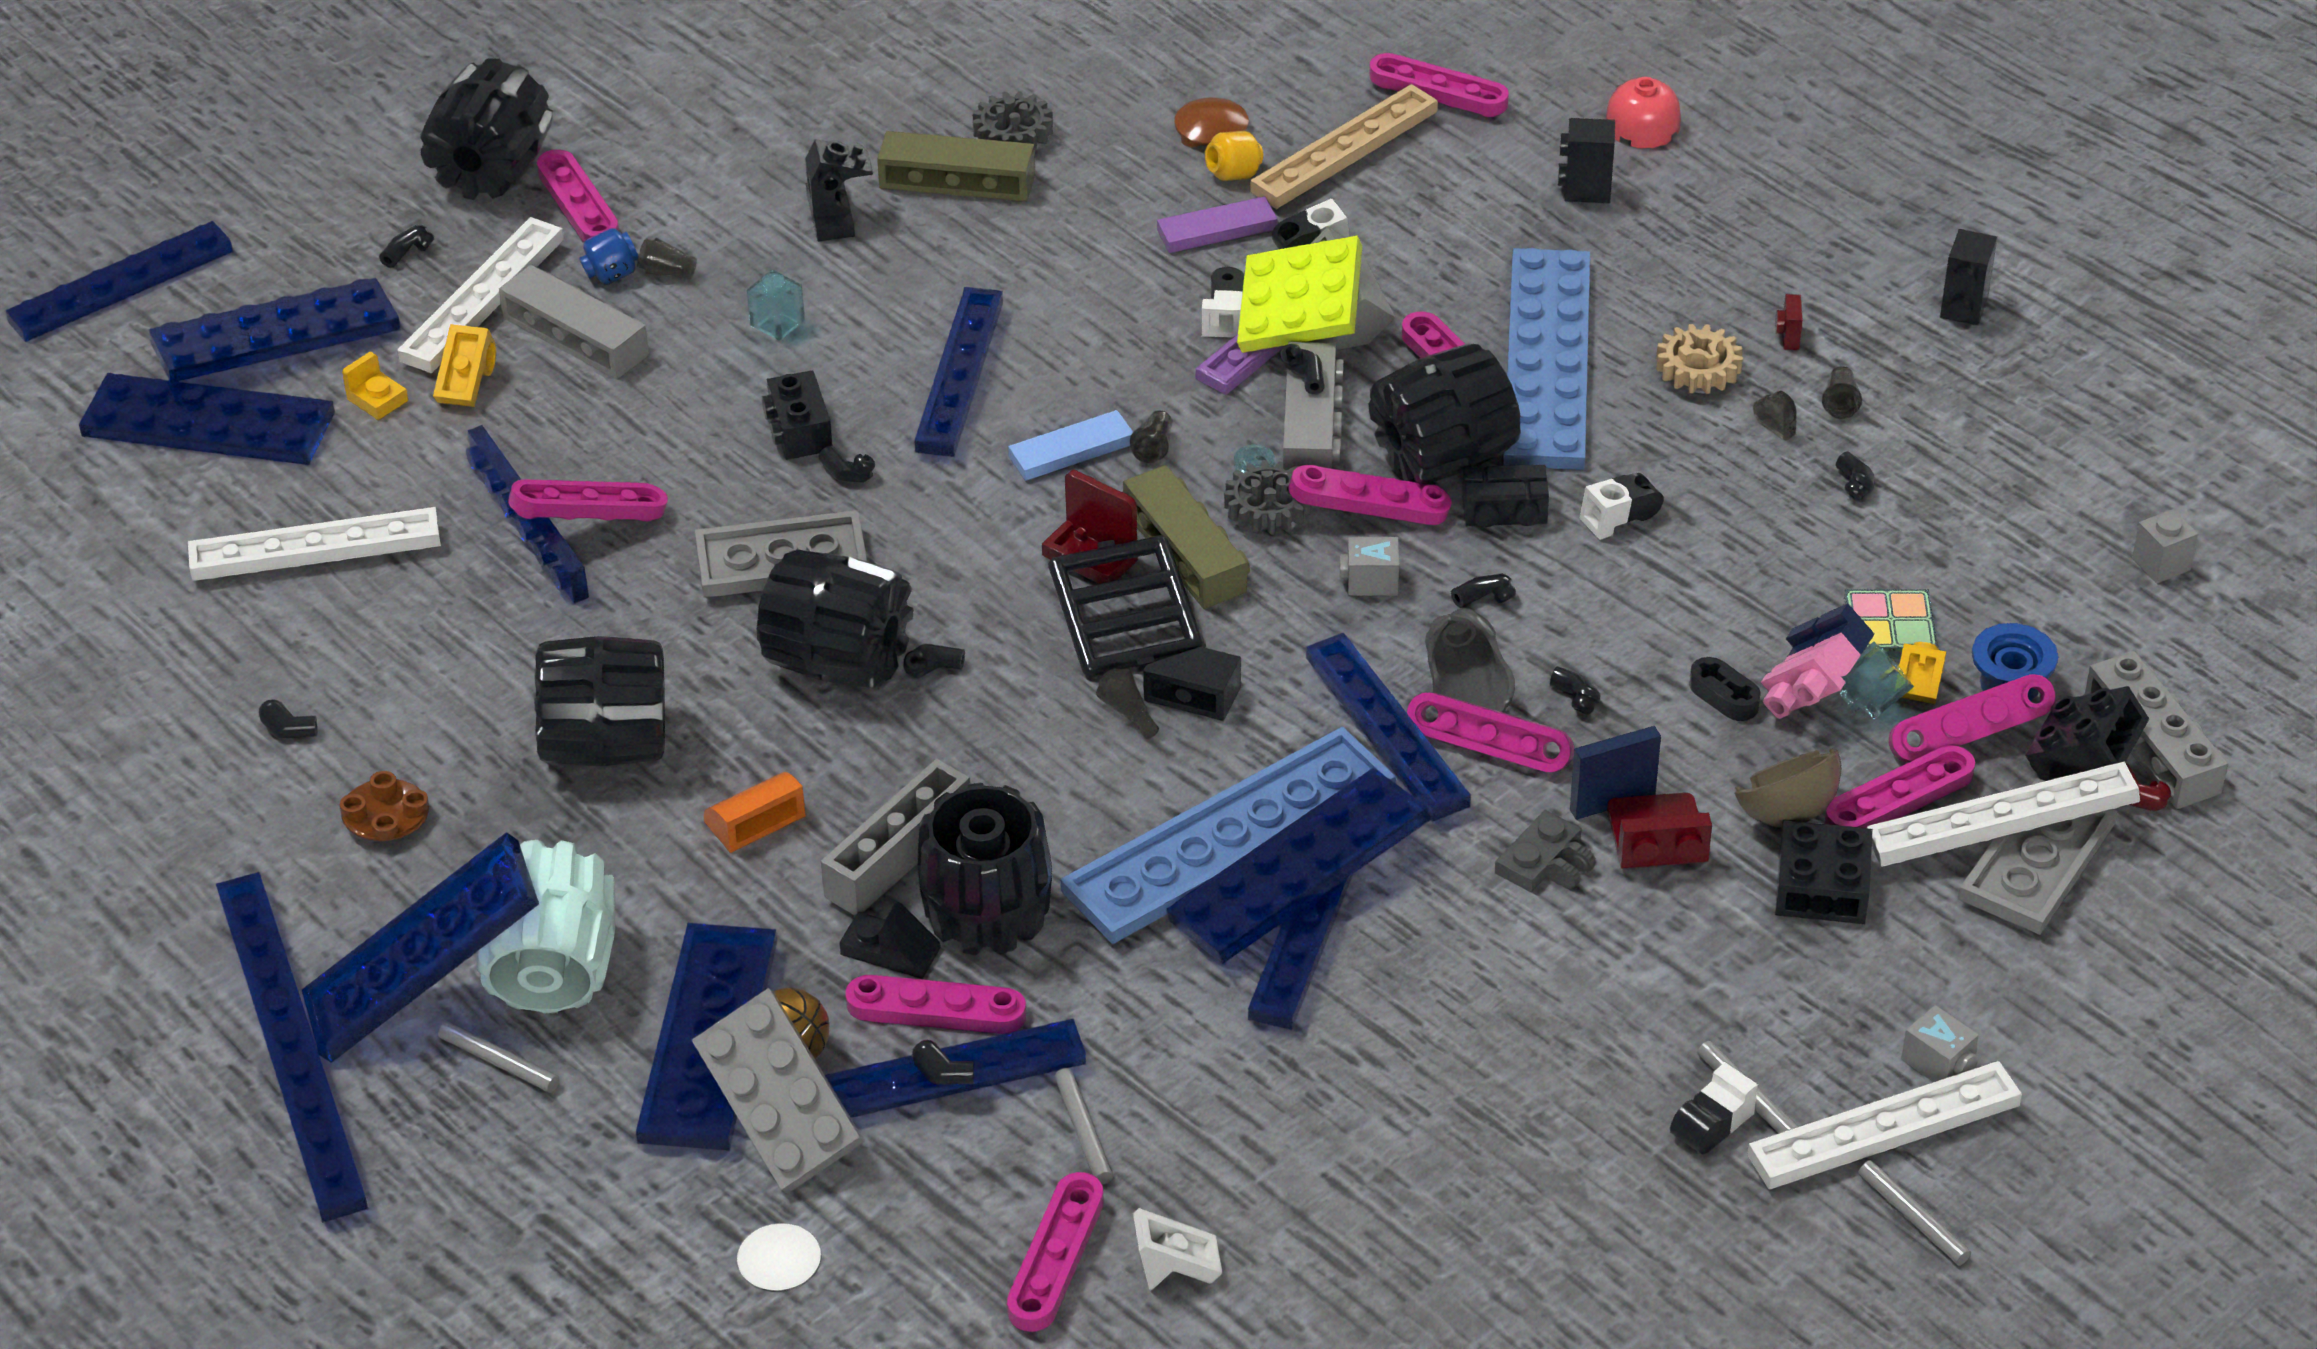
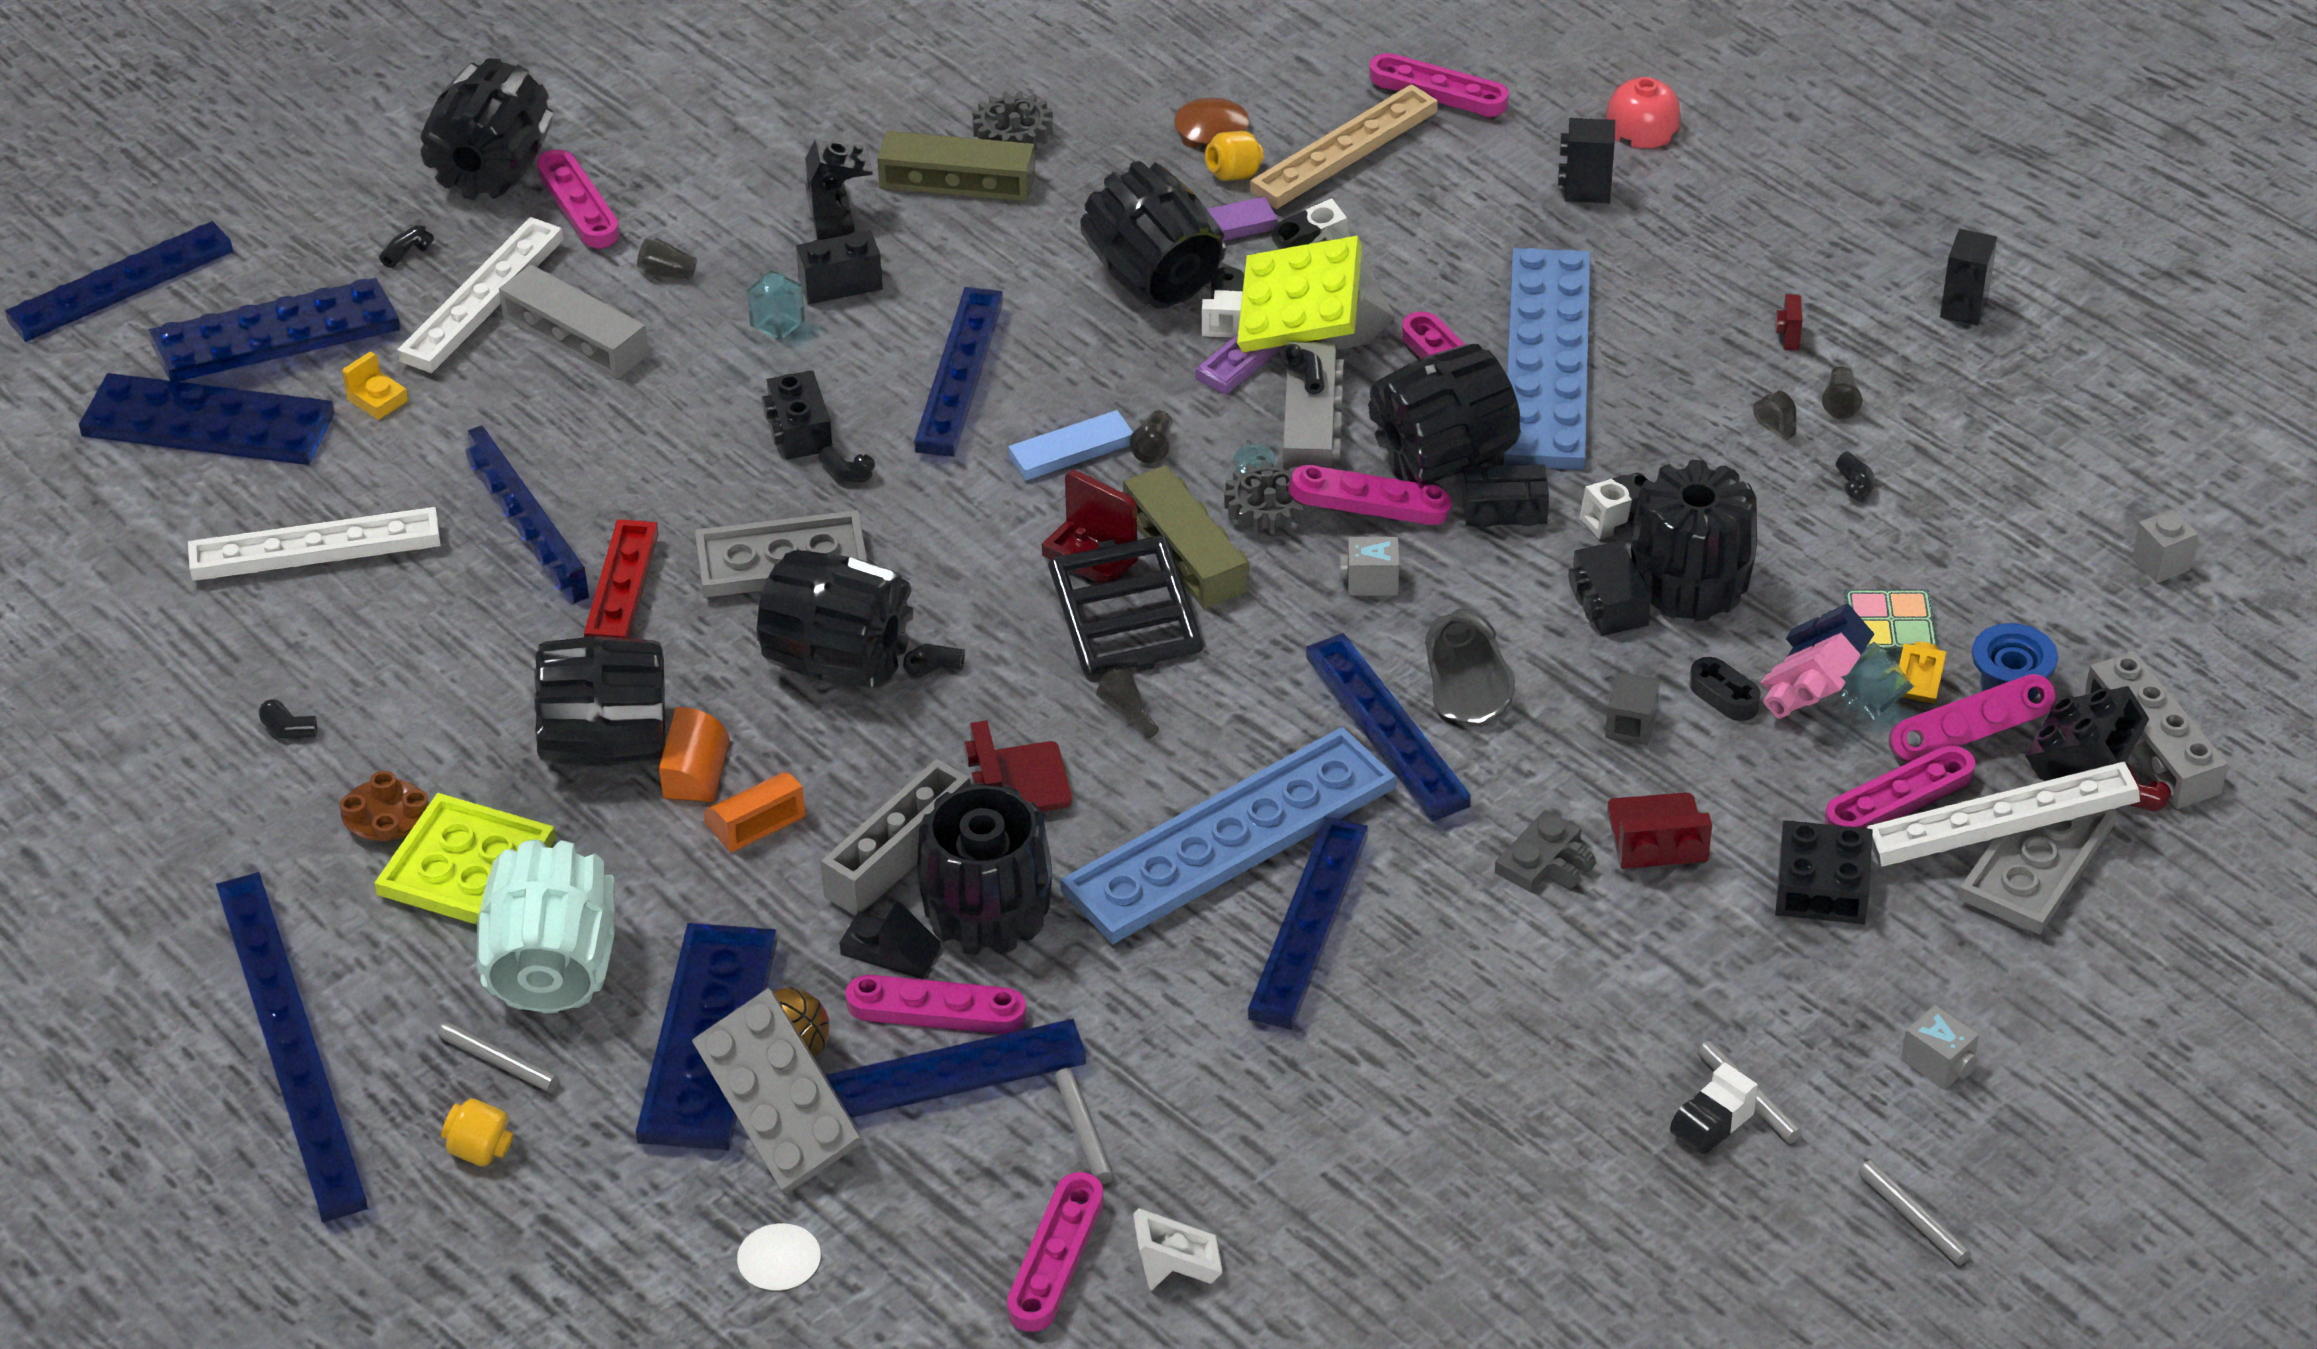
(419, 947): clear blue plate -> none
(451, 854): none -> neon yellow plate
(465, 359): yellow plate -> none
(477, 1132): none -> yellow head
(587, 500): dark pink plate -> none
(609, 256): blue head -> none
(622, 579): none -> red plate
(693, 756): none -> orange brick
(839, 267): none -> black brick
(937, 1066): black arm -> none
(1031, 768): none -> dark red bracket
(1153, 235): none -> black wheel
(1194, 682): black slope -> none
(1298, 865): clear blue plate -> none
(1481, 586): black arm -> none
(1491, 732): dark pink plate -> none
(1584, 690): black arm -> none
(1610, 588): none -> black brick
(1614, 769): dark blue tile -> none
(1632, 708): none -> dark grey brick
(1695, 539): none -> black wheel
(1699, 358): tan gear -> none
(1792, 789): dark tan cylinder -> none
(1883, 1125): white plate -> none

